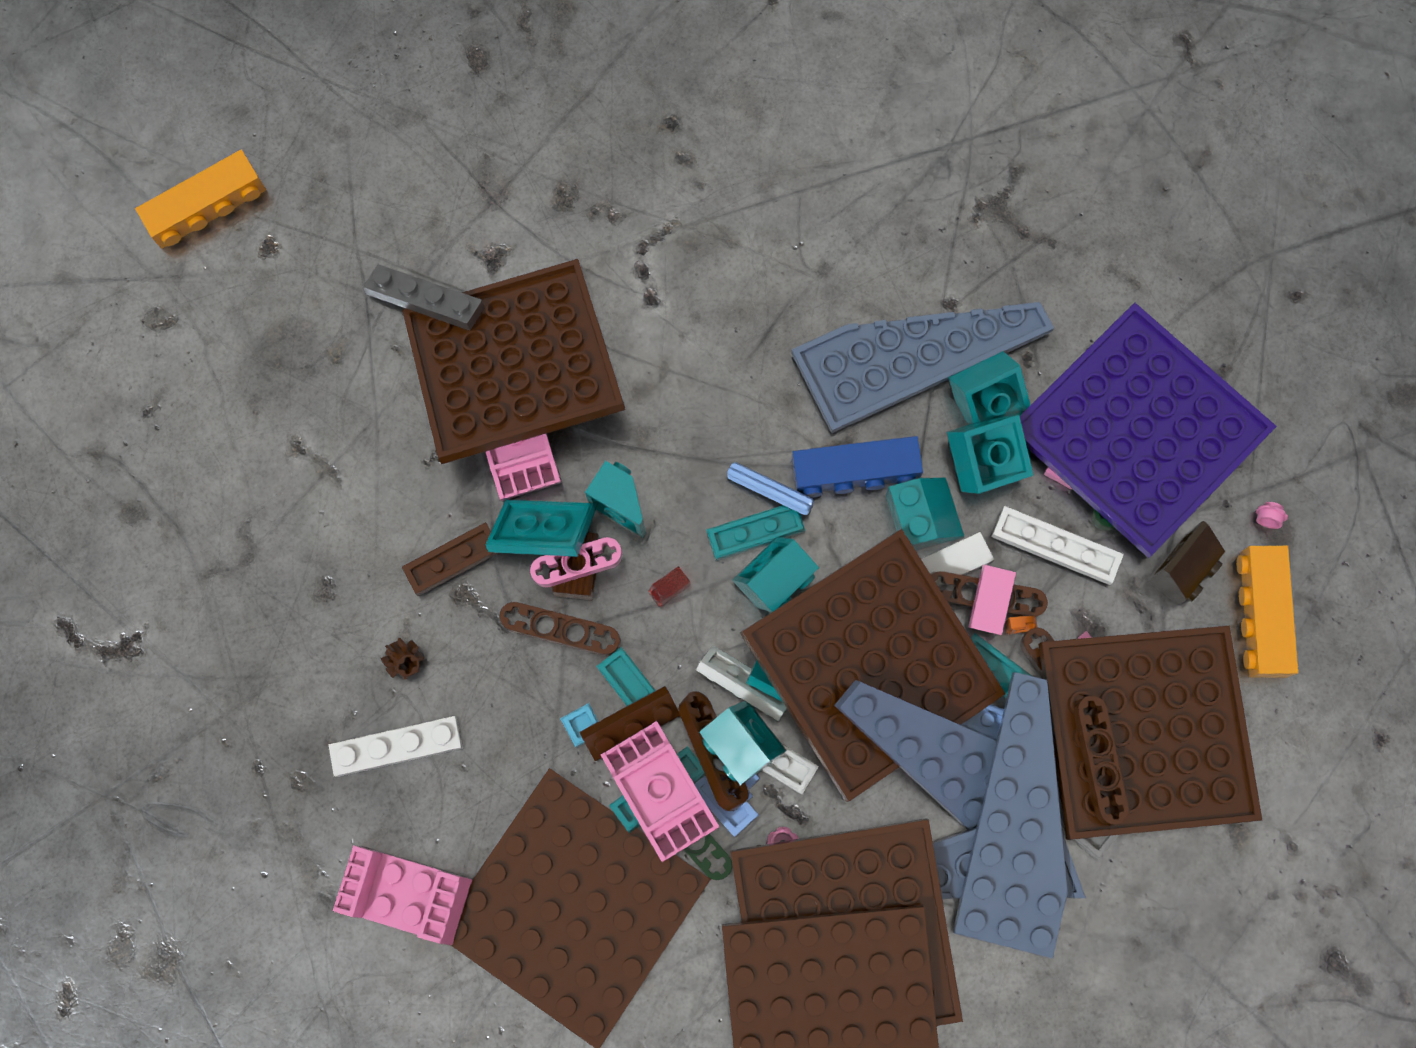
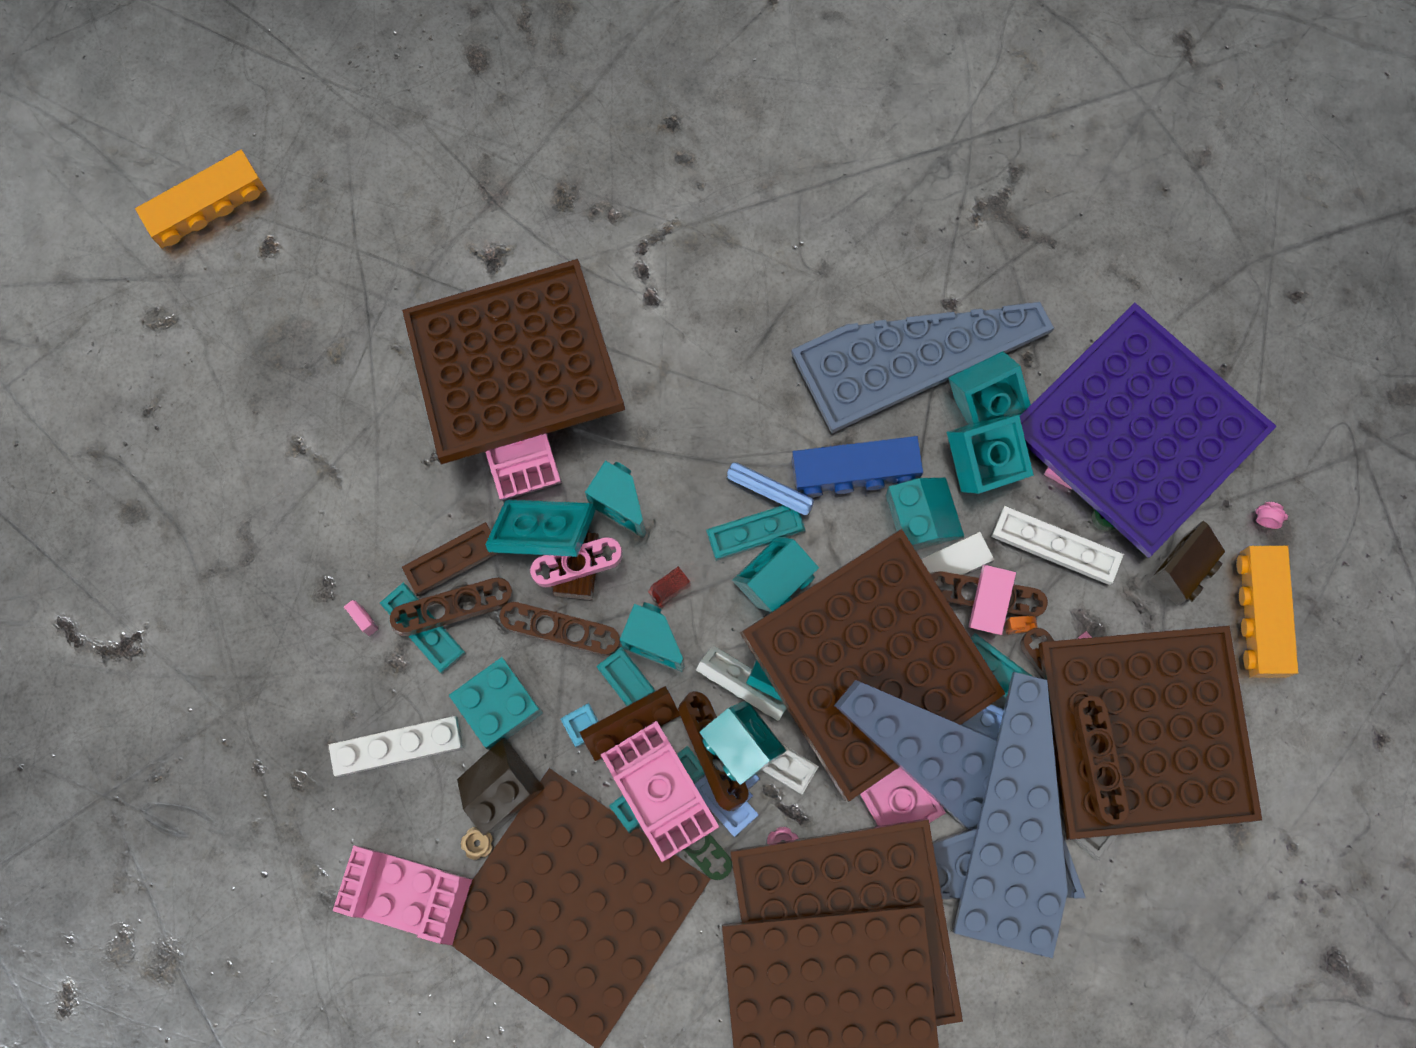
(361, 617): none -> bright pink tile
(402, 658): reddish brown gear -> none
(424, 297): flat silver plate -> none
(434, 643): none -> teal tile
(449, 601): none -> reddish brown beam
(472, 851): none -> tan plate
(495, 703): none -> teal brick
(497, 787): none -> dark brown slope
(651, 637): none -> teal slope
(899, 800): none -> bright pink tile

